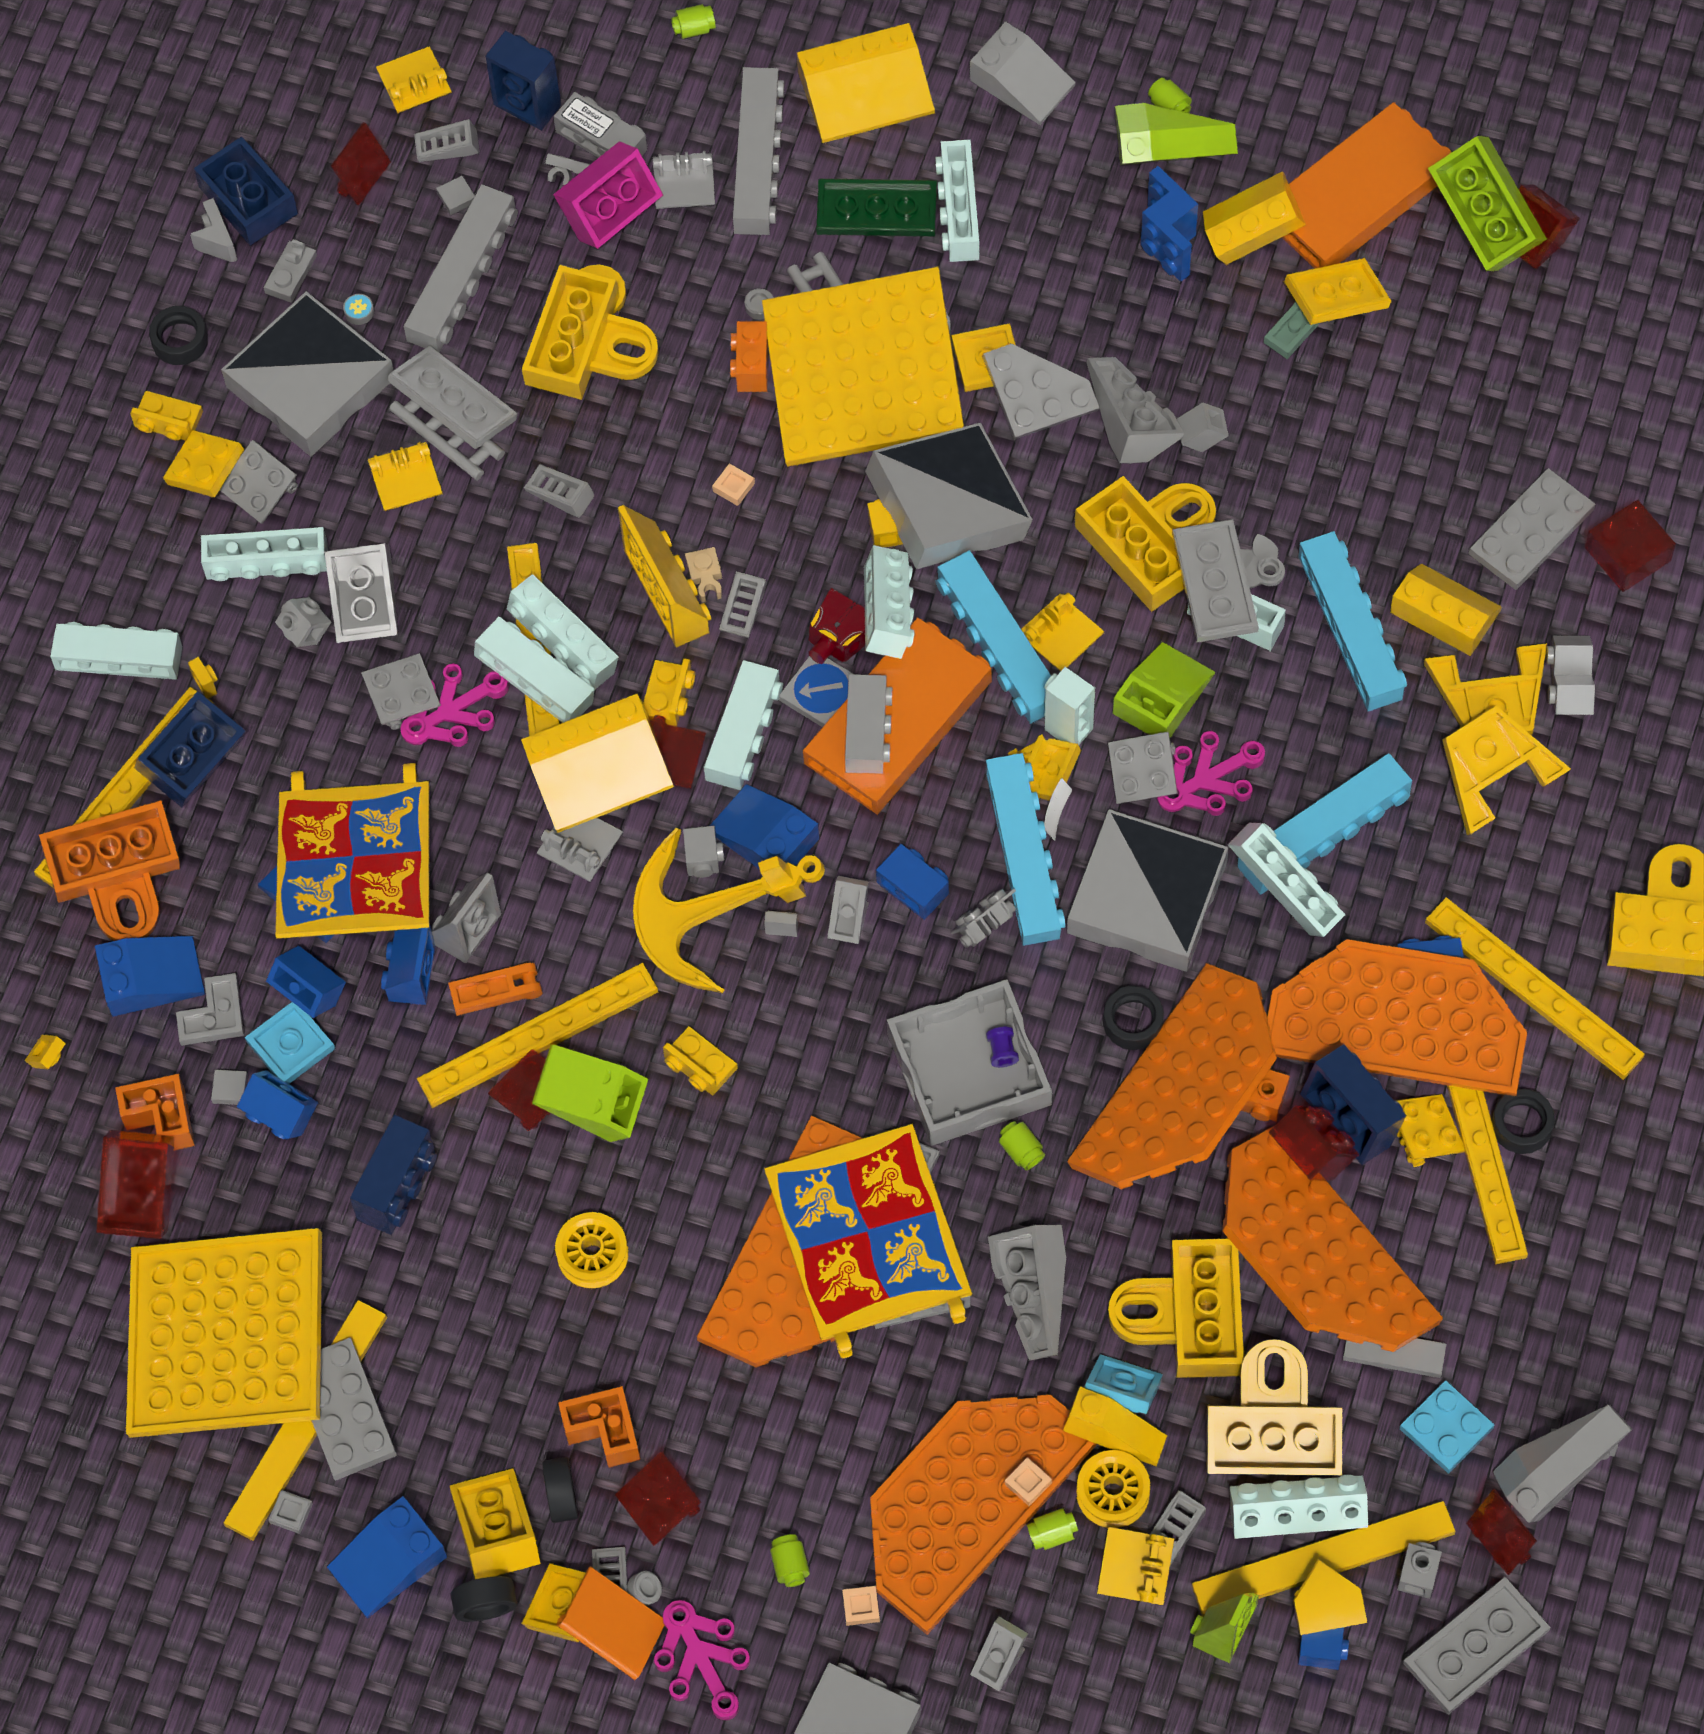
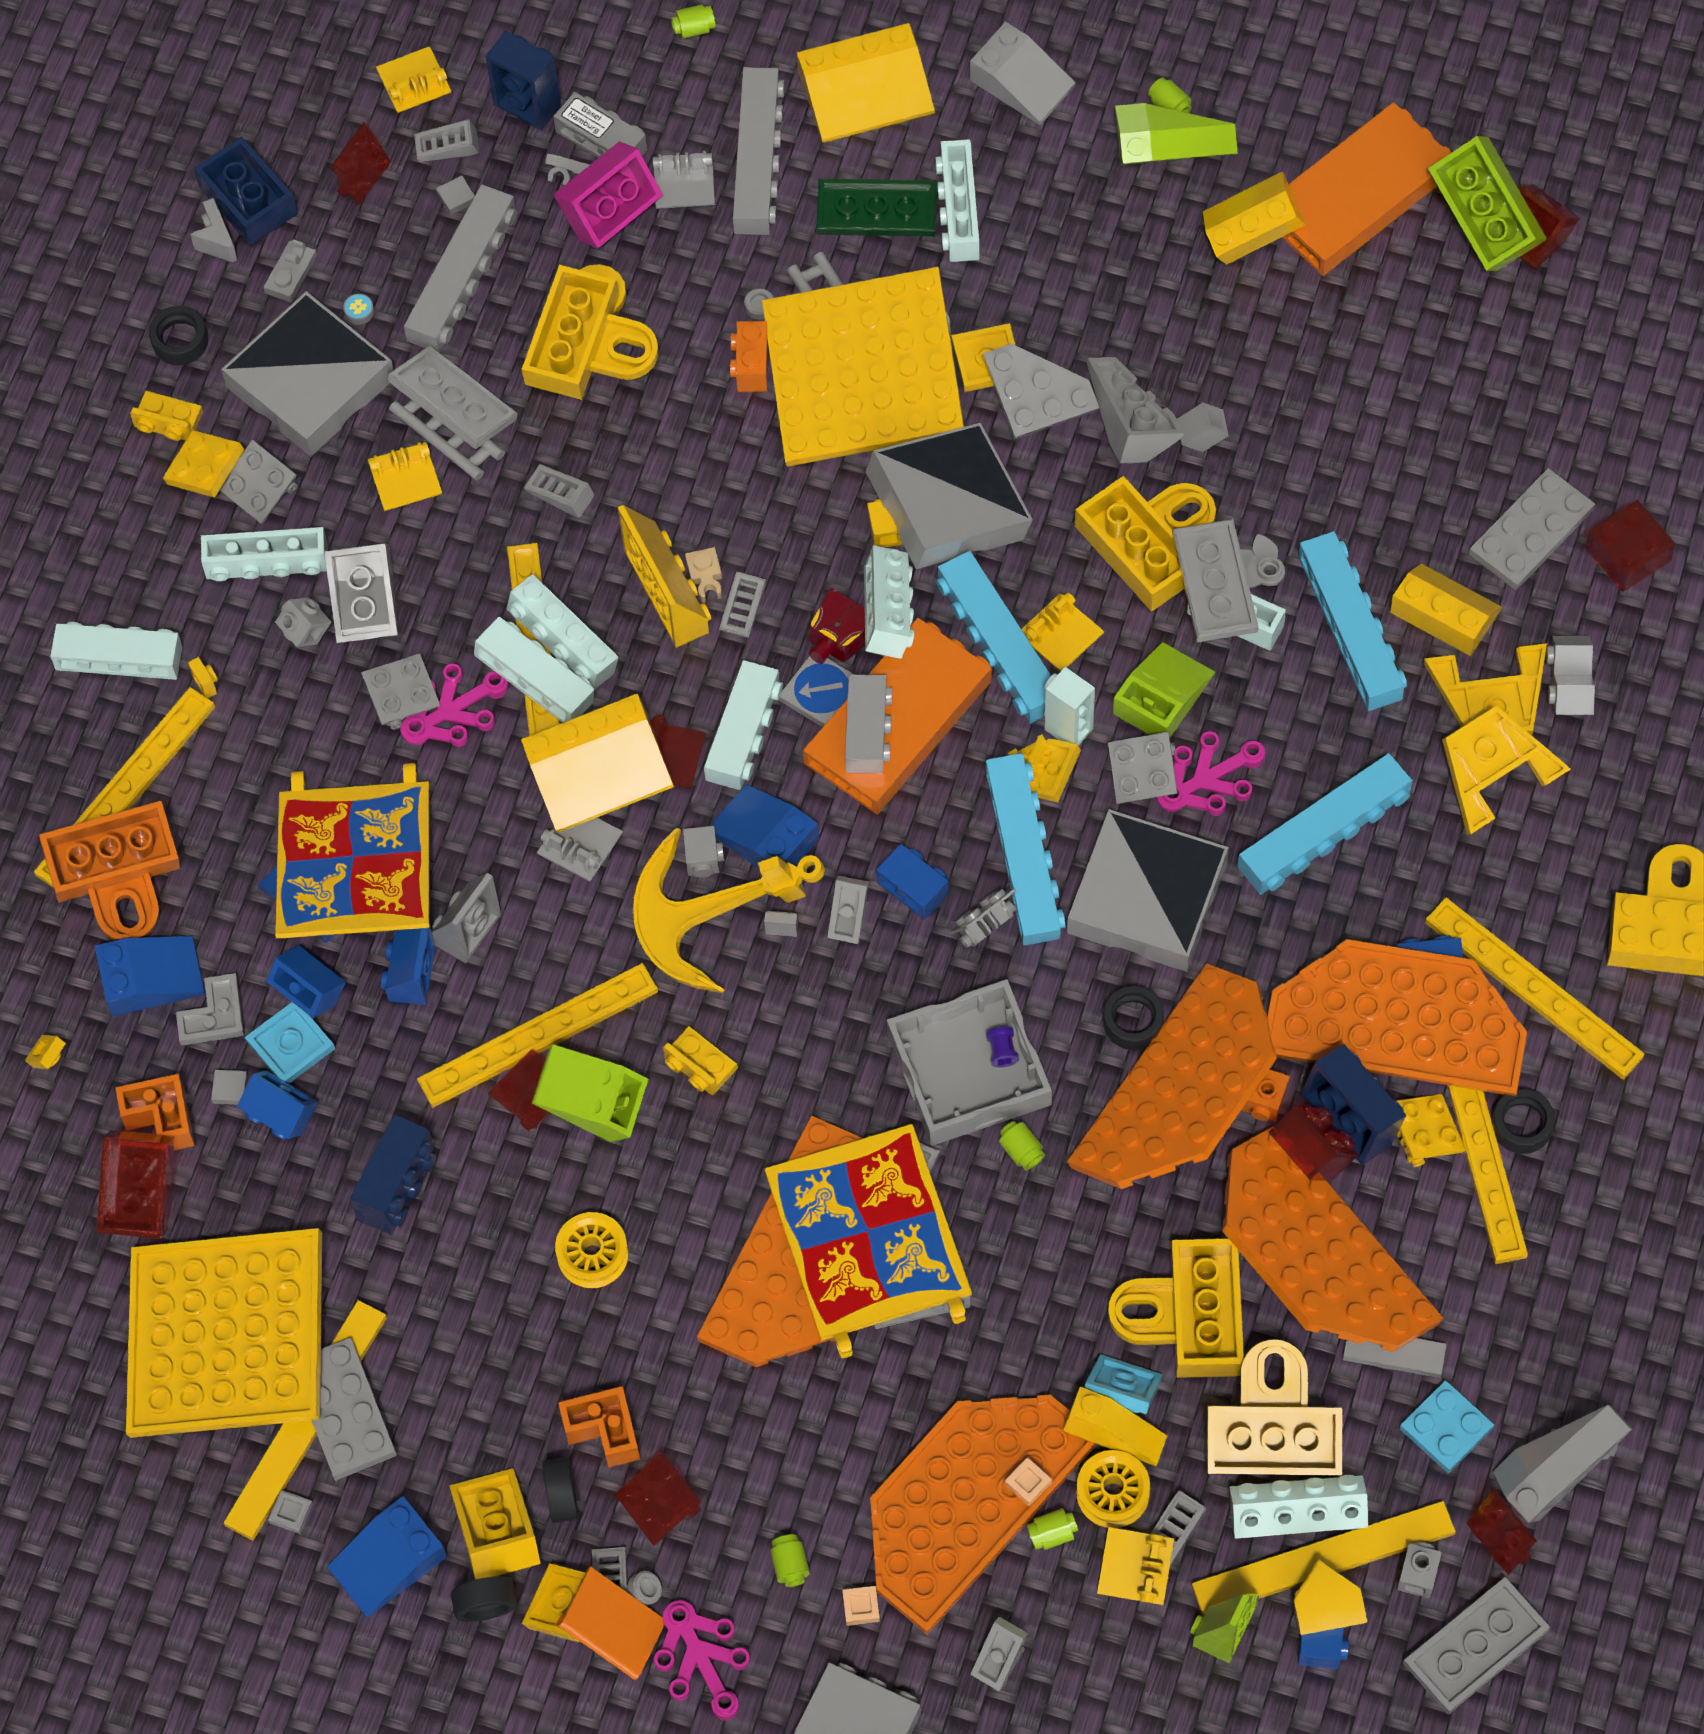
(189, 749): dark blue brick -> none
(494, 988): orange plate -> none
(668, 689): yellow bracket -> none
(733, 484): light nougat plate -> none
(1033, 1274): light grey wedge -> none
(1056, 806): white sticker -> none
(1169, 224): blue bracket -> none
(1286, 879): light aqua brick -> none
(1289, 332): sand green plate -> none
(1337, 291): yellow tile -> none

